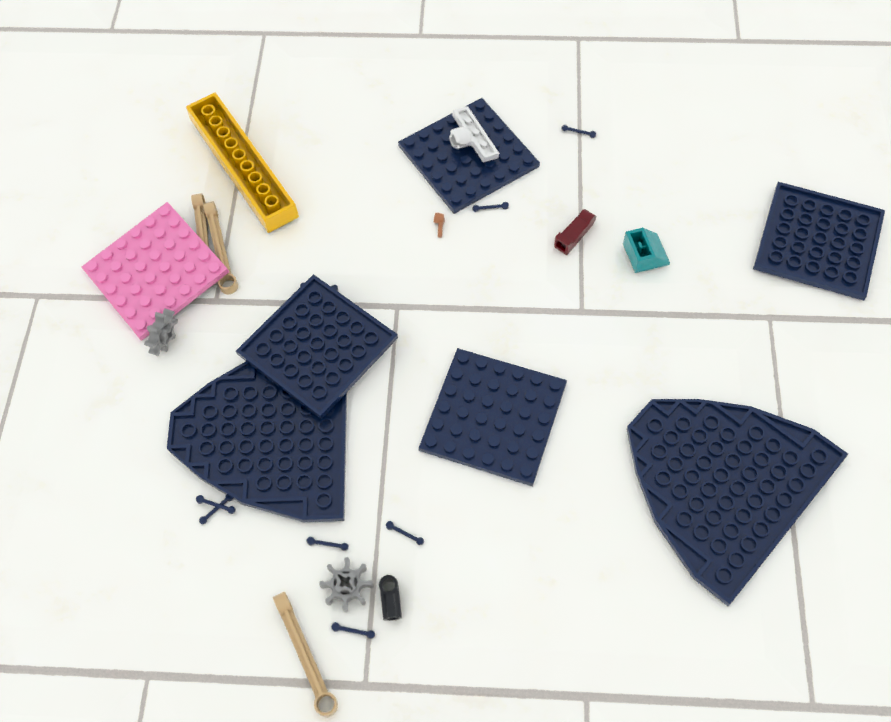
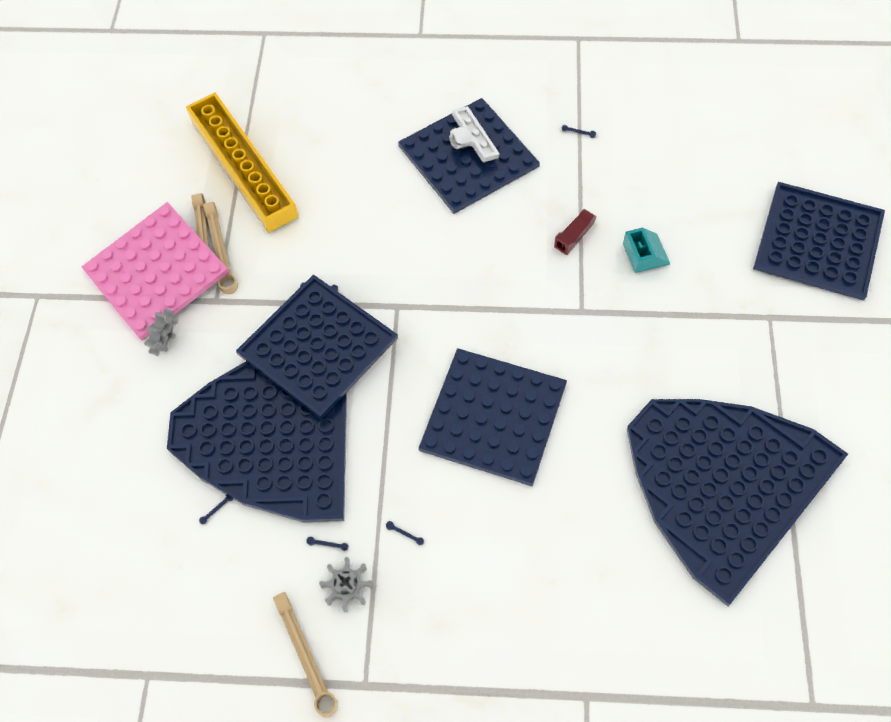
(200, 499): dark blue hinge -> none
(336, 627): dark blue hinge -> none
(390, 599): black piece -> none
(439, 218): nougat hand -> none
(505, 205): dark blue hinge -> none

